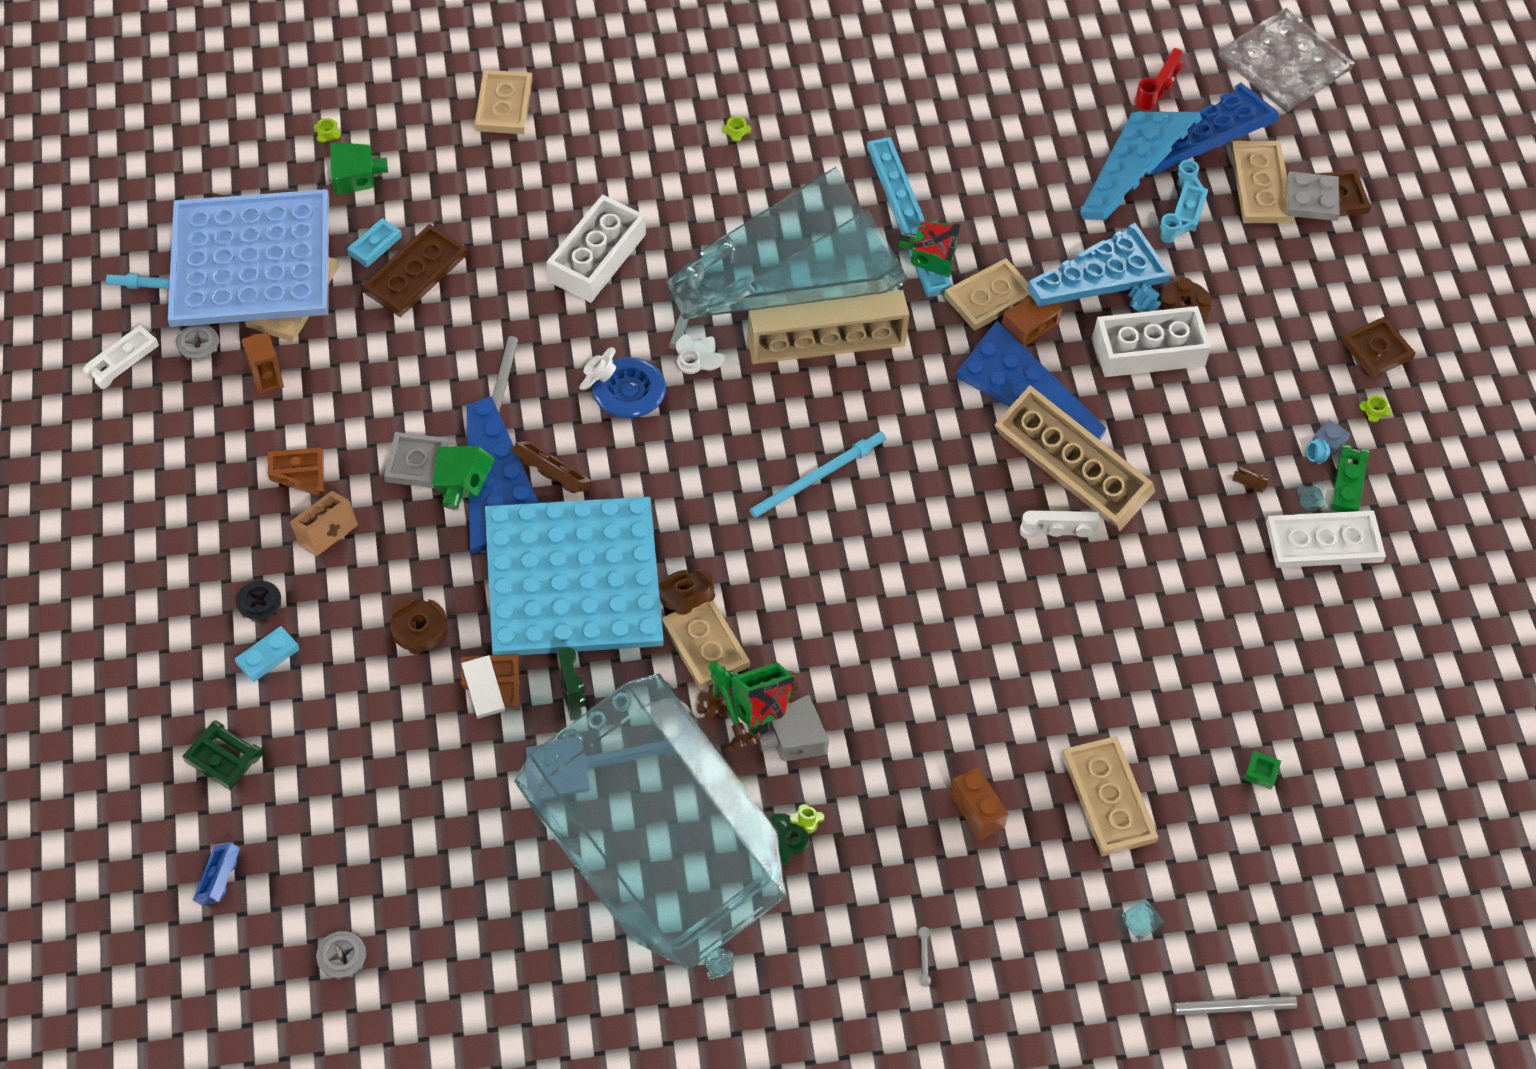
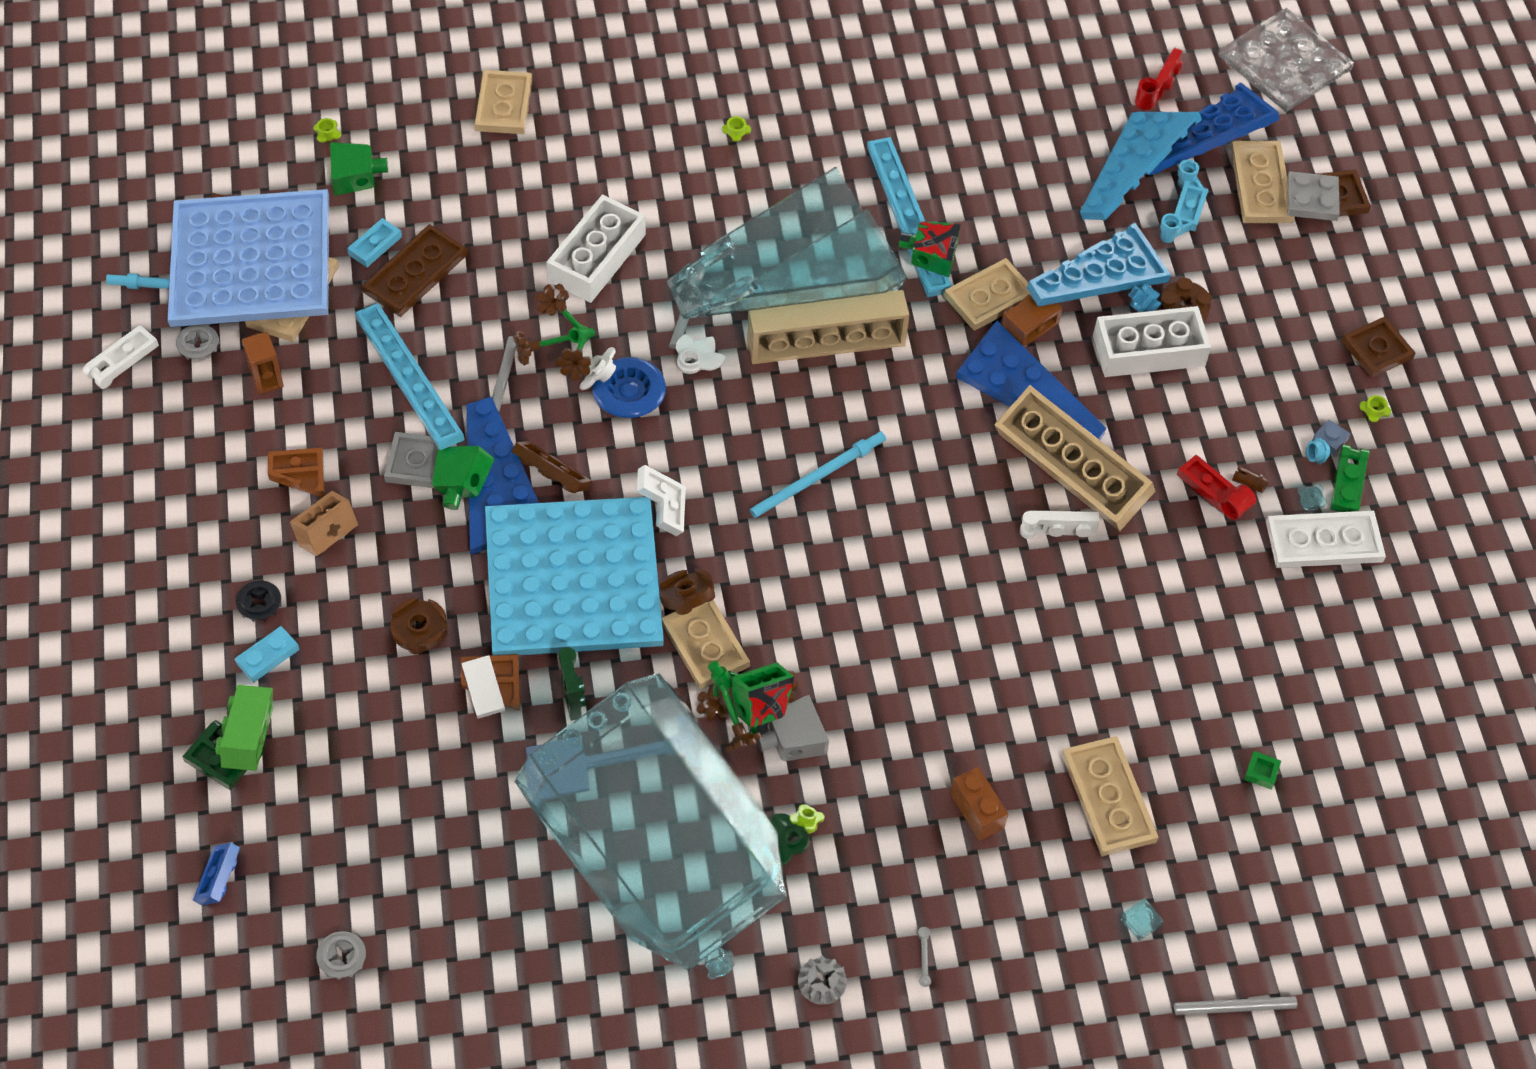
(245, 727): none -> bright green brick
(409, 377): none -> medium azure tile
(572, 362): none -> reddish brown plant
(669, 498): none -> white plate
(819, 992): none -> light grey gear
(1216, 488): none -> red plate

